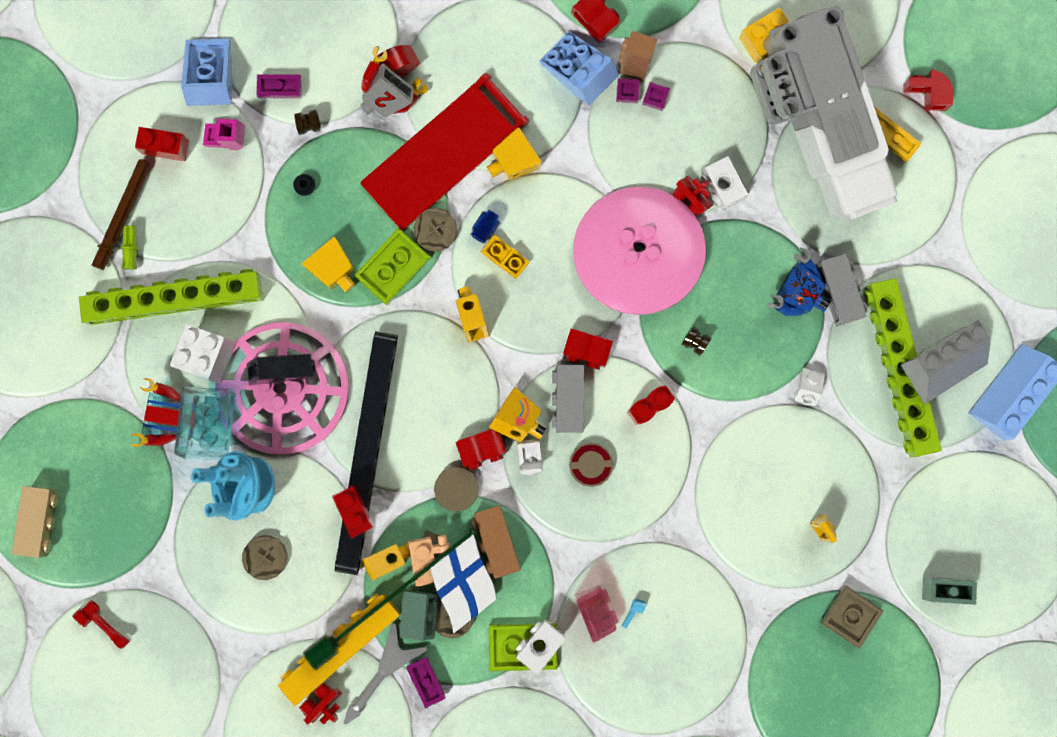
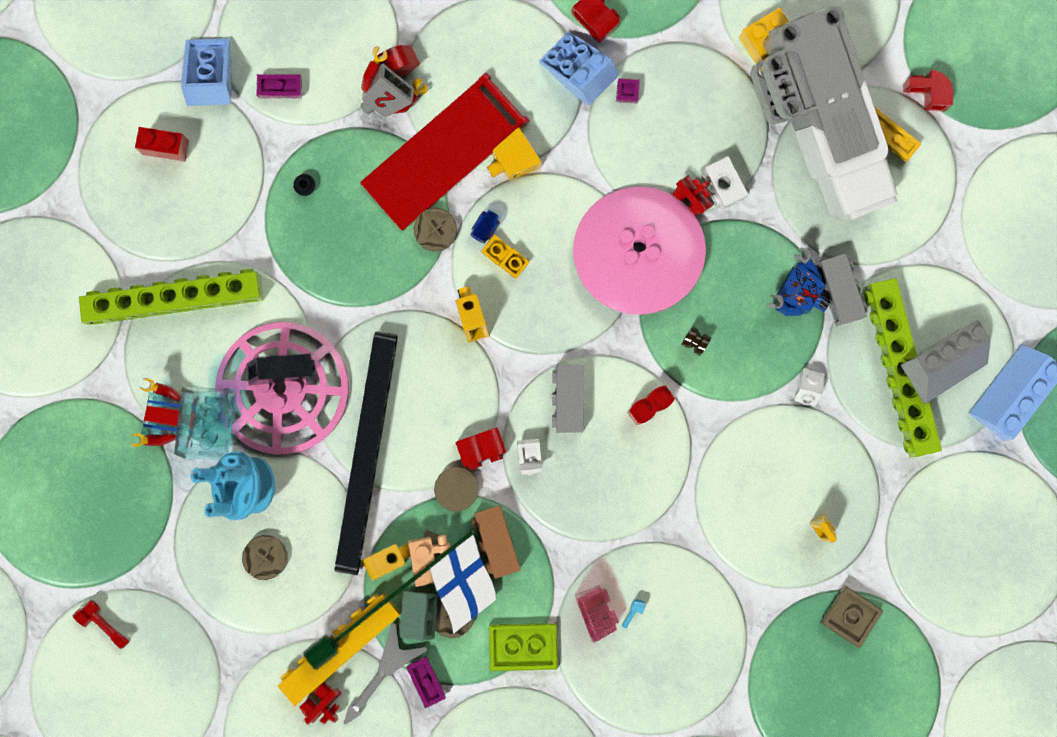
(35, 521): tan brick -> none
(121, 215): reddish brown axle -> none
(129, 248): lime axle -> none
(202, 353): white brick -> none
(225, 134): dark pink brick -> none
(303, 125): dark brown wheel -> none
(331, 266): yellow torso -> none
(353, 511): red brick -> none
(392, 266): lime tile -> none
(517, 417): yellow torso -> none
(536, 659): white brick -> none
(587, 348): red brick -> none
(591, 464): dark tan tile -> none
(636, 55): medium nougat brick -> none
(656, 96): magenta plate -> none
(949, 590): sand green brick -> none

